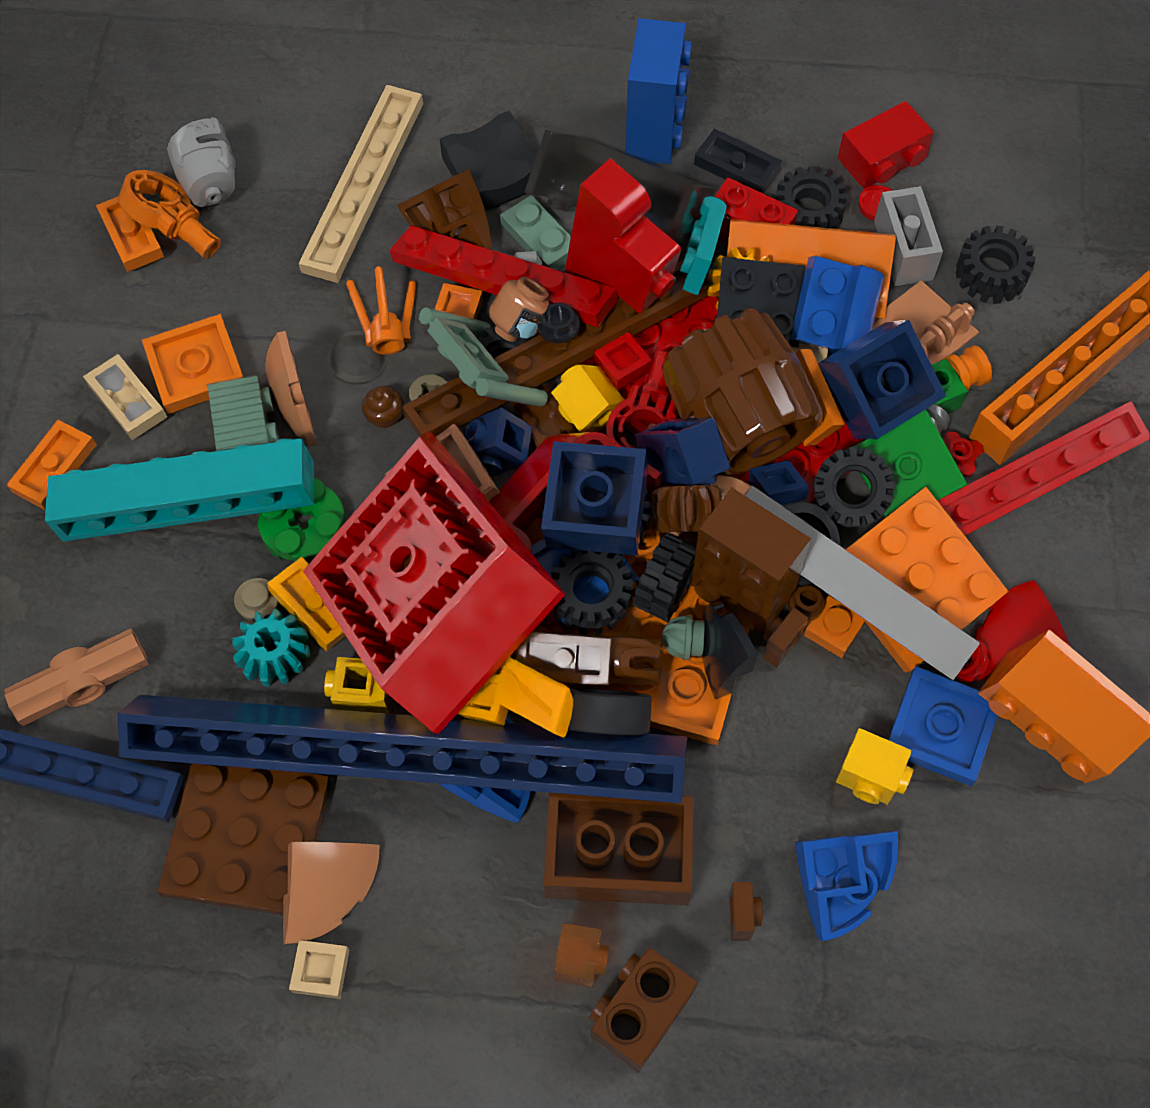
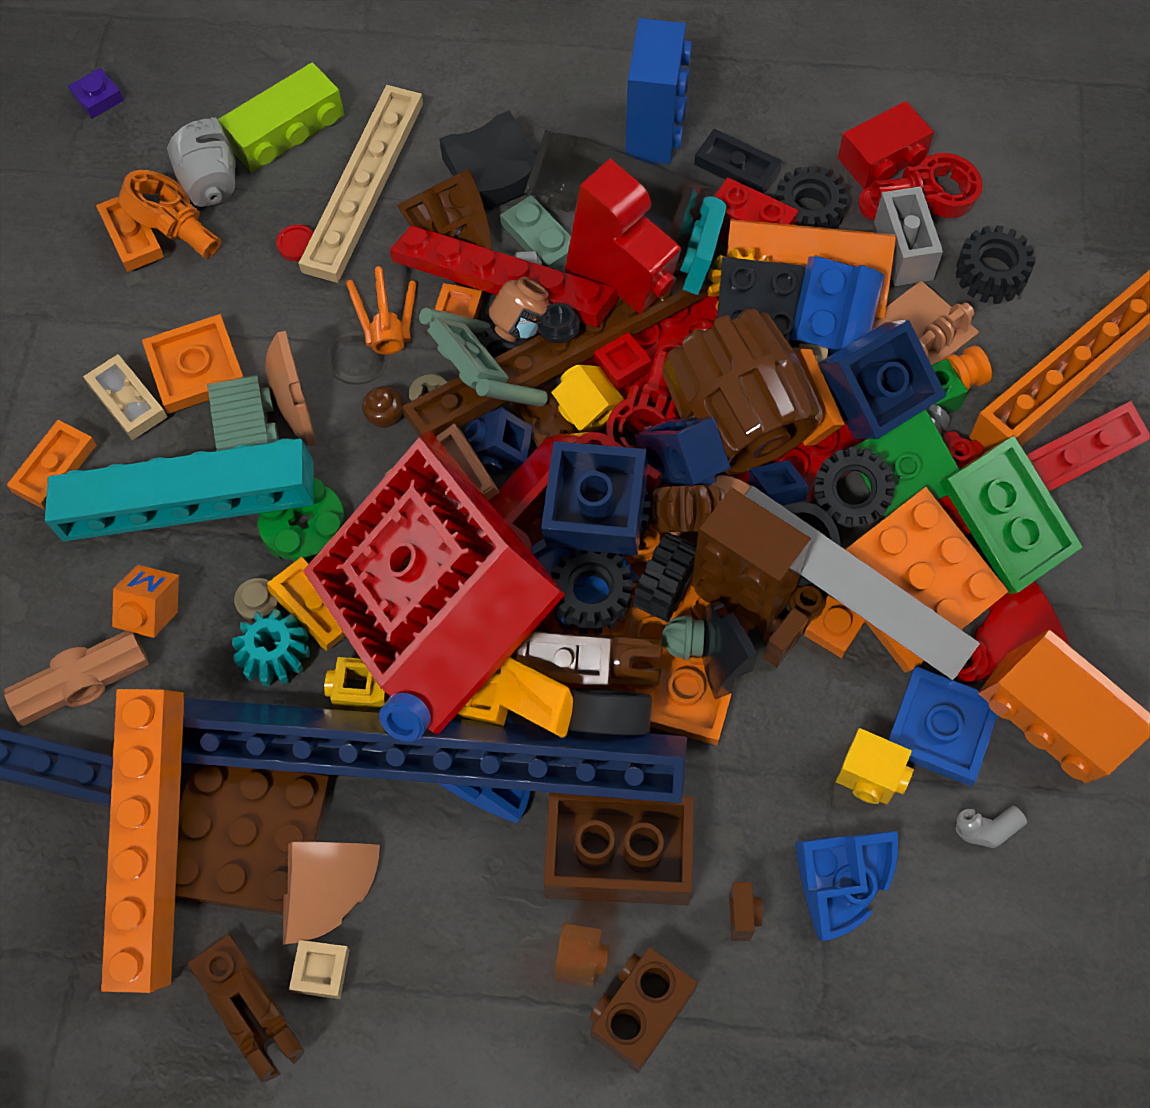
(96, 93): none -> dark purple plate
(143, 841): none -> orange brick
(145, 601): none -> orange brick
(245, 1006): none -> reddish brown plate
(282, 117): none -> lime brick
(293, 241): none -> red piece
(404, 717): none -> blue tile
(938, 201): none -> red pin
(989, 832): none -> light grey arm
(1011, 515): none -> green plate

